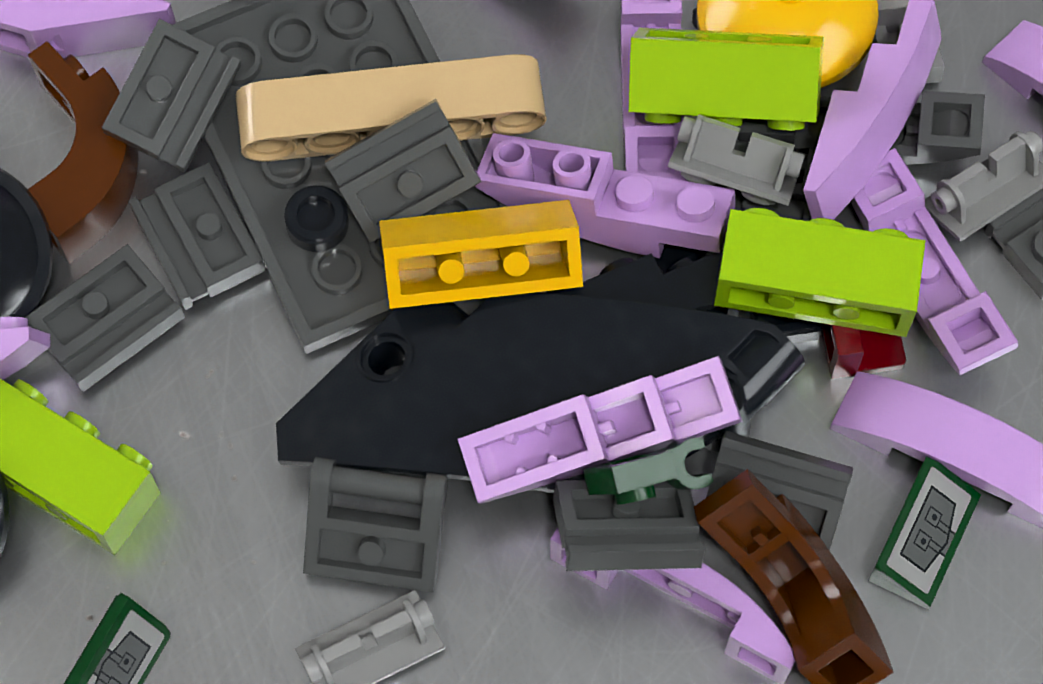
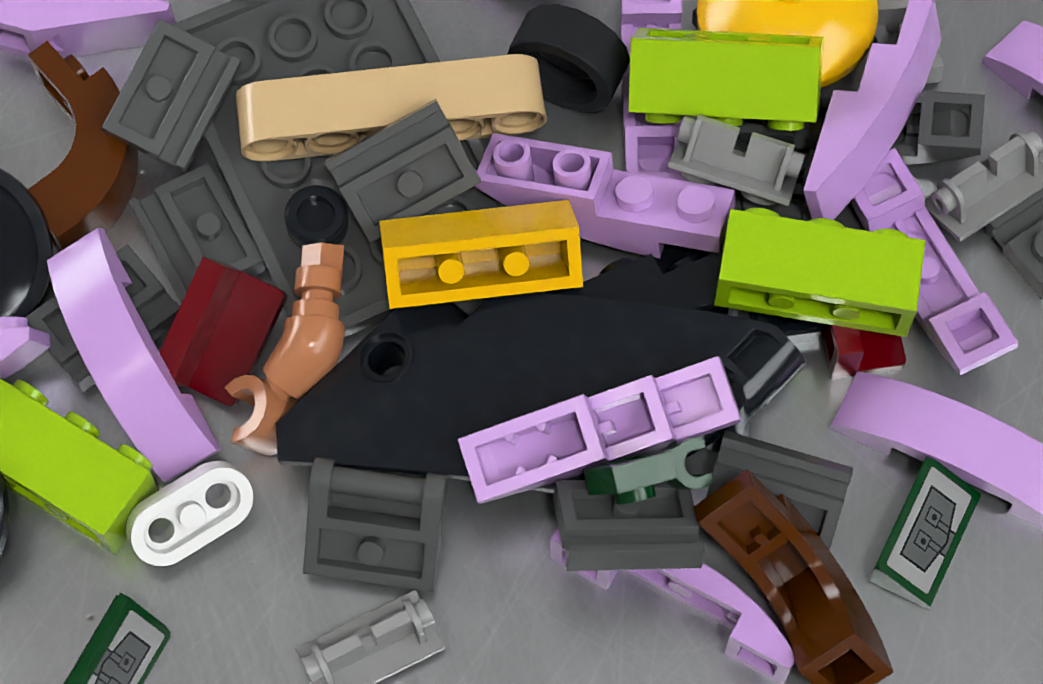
(125, 359): none -> lavender slope
(190, 516): none -> white plate
(220, 329): none -> dark red panel
(304, 353): none -> nougat piece
(576, 56): none -> black tyre

